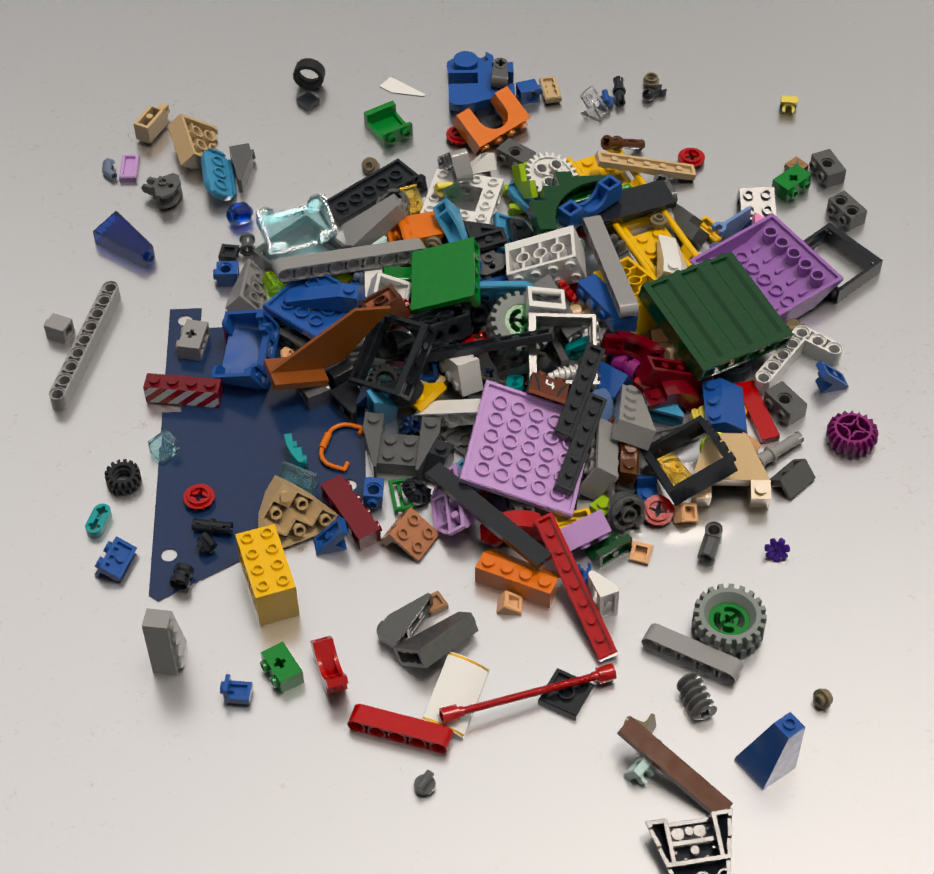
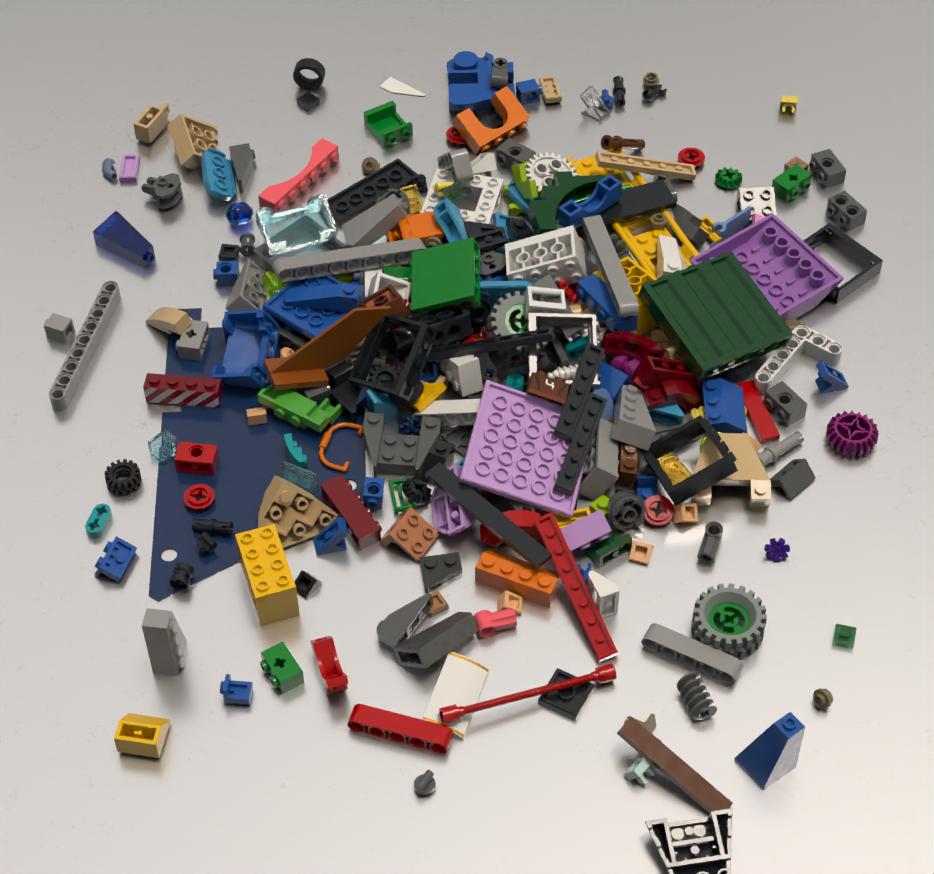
(141, 735): none -> yellow slope
(169, 320): none -> tan slope
(196, 458): none -> red brick
(256, 416): none -> light nougat slope
(281, 195): none -> coral arch
(299, 409): none -> bright green bracket
(306, 583): none -> black slope
(439, 569): none -> pearl dark grey wing
(490, 622): none -> coral piece
(724, 181): none -> green gear
(844, 636): none -> clear green plate

